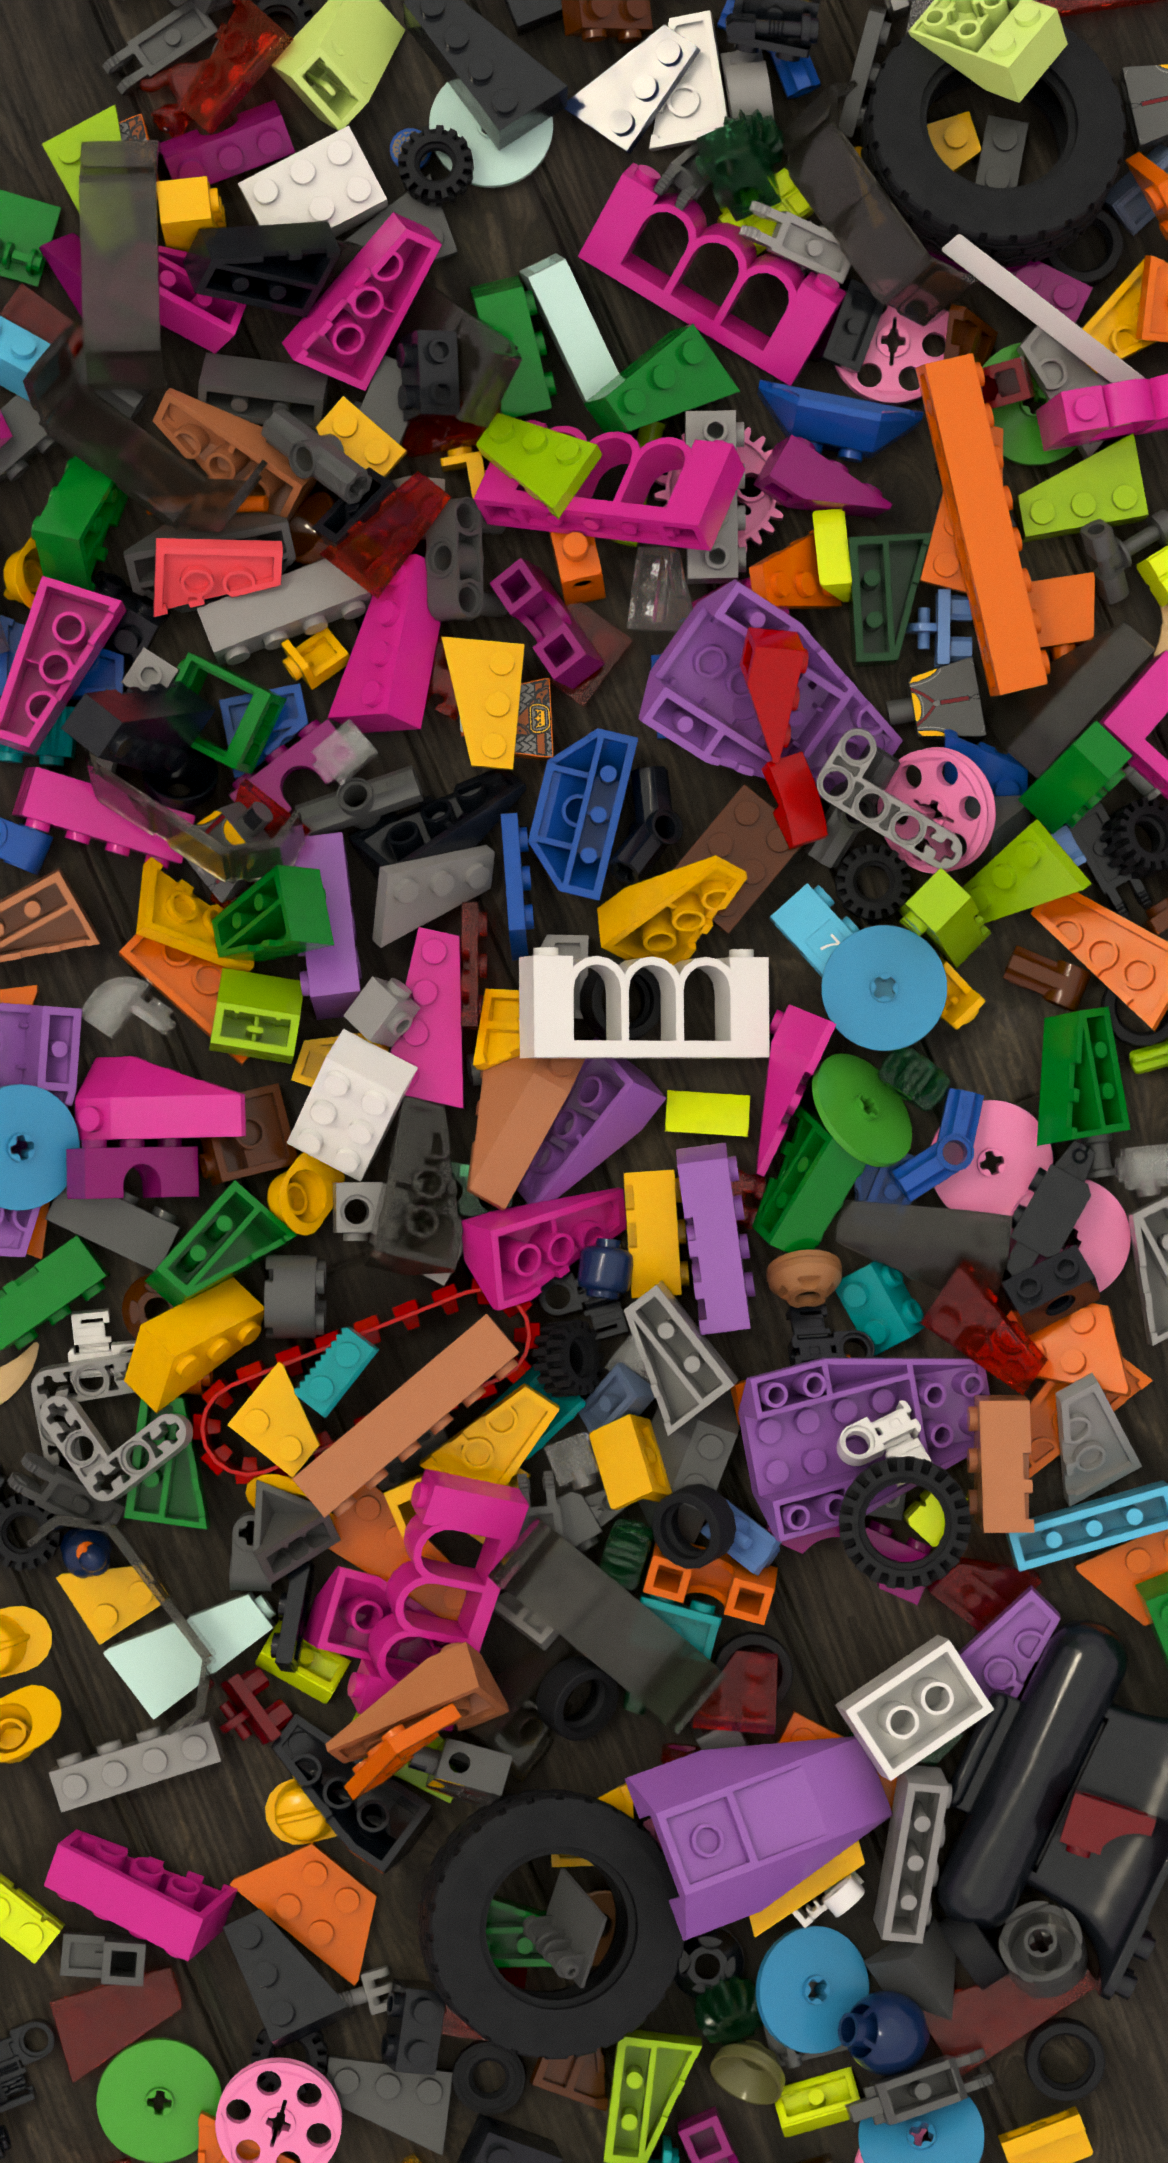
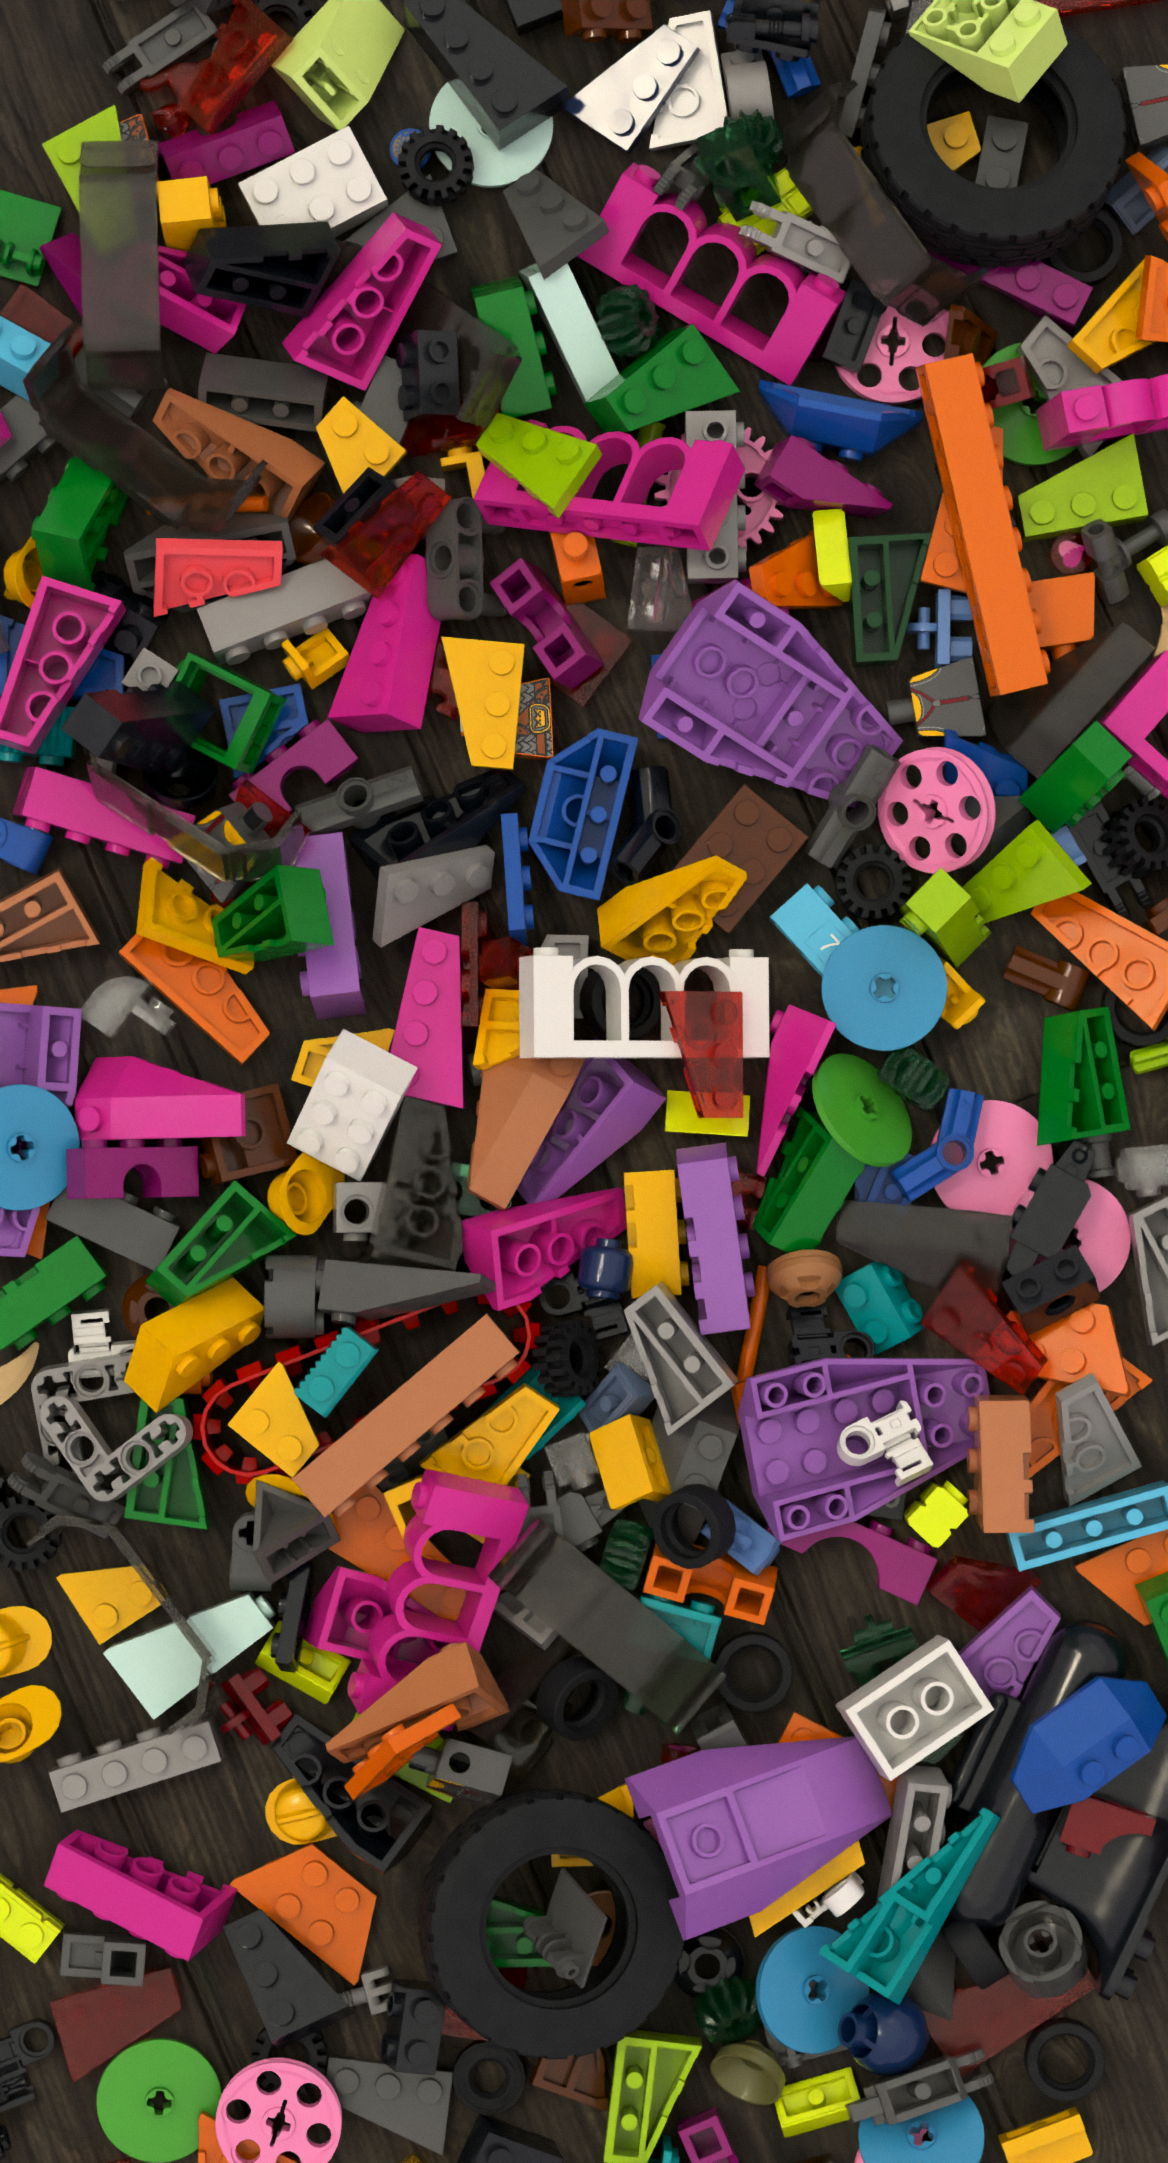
(86, 1552): dark blue animal -> none
(256, 1016): lime slope -> none
(316, 456): dark grey piece -> none
(343, 754): clear brick -> none
(380, 1291): none -> dark grey wedge
(383, 1011): light grey brick -> none
(501, 962): none -> clear red brick
(552, 221): none -> dark grey wing
(628, 320): none -> clear green gear
(711, 1046): none -> clear red wing
(745, 1696): clear red wing -> none
(752, 1336): none -> orange bar
(771, 673): red slope -> none
(798, 800): red slope -> none
(879, 1646): none -> clear green hips
(889, 1571): black tyre -> none
(893, 807): light grey beam -> none
(896, 1934): none -> teal wedge
(1038, 310): white sticker -> none
(1069, 554): none -> clear red tile
(1086, 1742): none -> blue wedge

